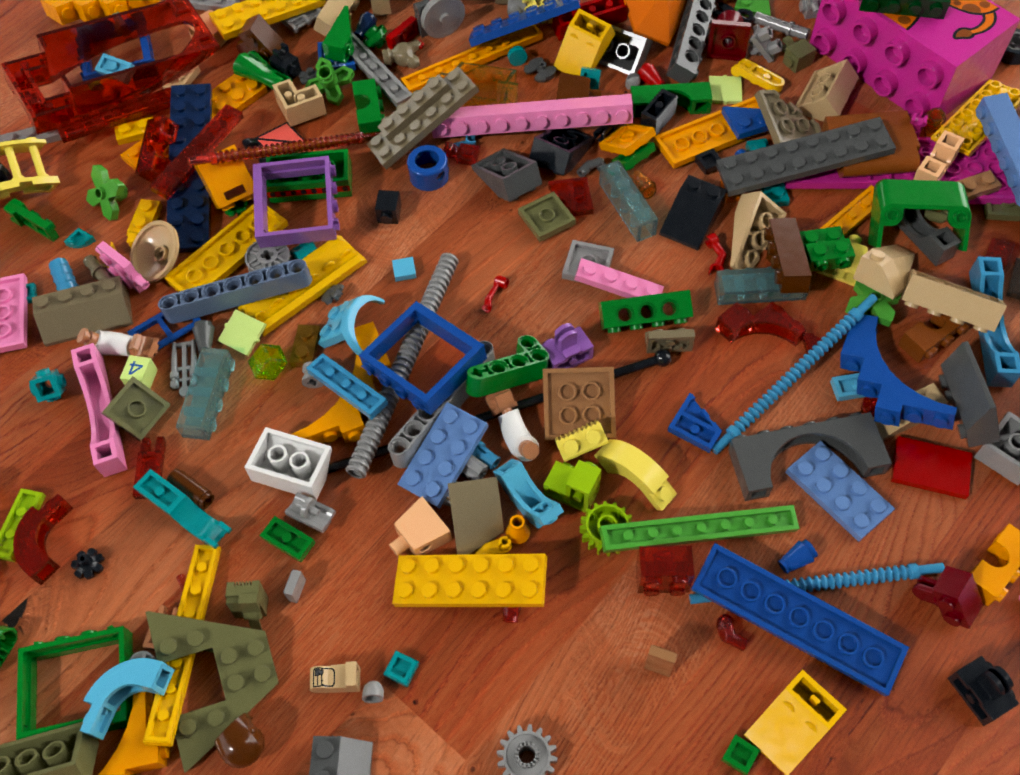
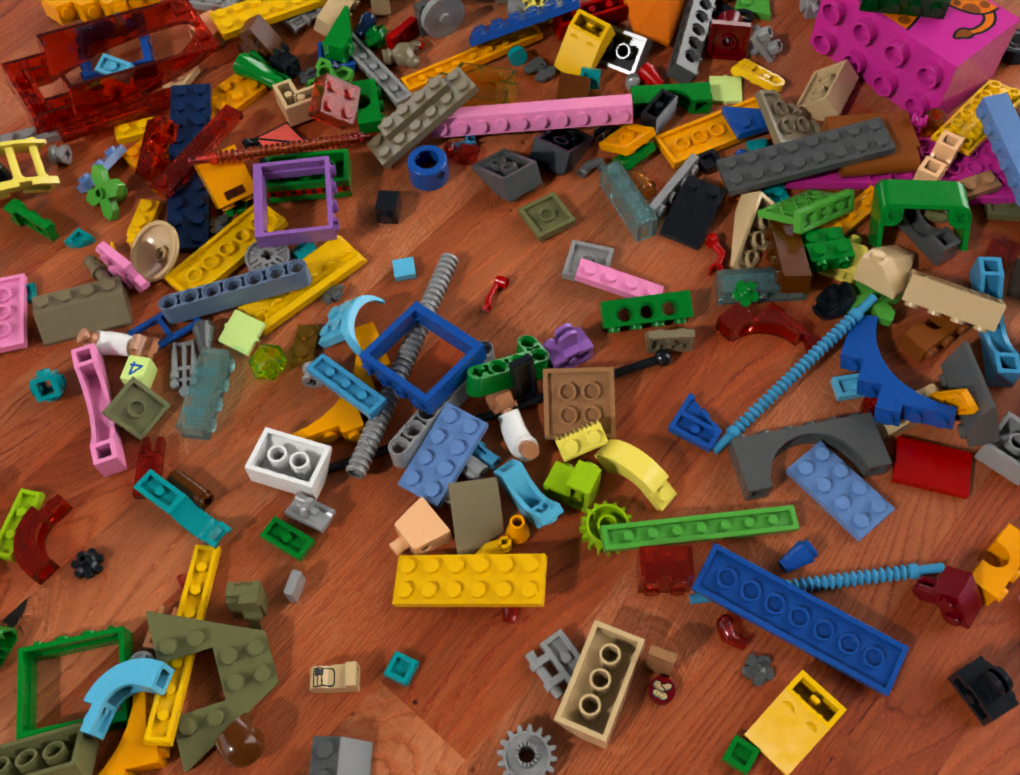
(60, 154): none -> light grey wheel
(62, 274): dark azure axle -> none
(112, 155): none -> medium blue plate
(218, 225): none -> dark grey plant
(334, 101): none -> clear red brick
(373, 692): light grey hinge -> none
(523, 378): none -> black tile
(562, 655): none -> light grey plate
(574, 195): clear red wing -> none
(600, 683): none -> tan slope
(661, 690): none -> tile
(671, 189): none -> light grey plate
(745, 293): none -> green plant
(758, 669): none -> dark grey plant
(782, 26): light grey pin -> none
(798, 54): olive brick -> none
(810, 208): none -> bright green fence
(834, 301): none -> black tile
(958, 398): none -> light orange plate

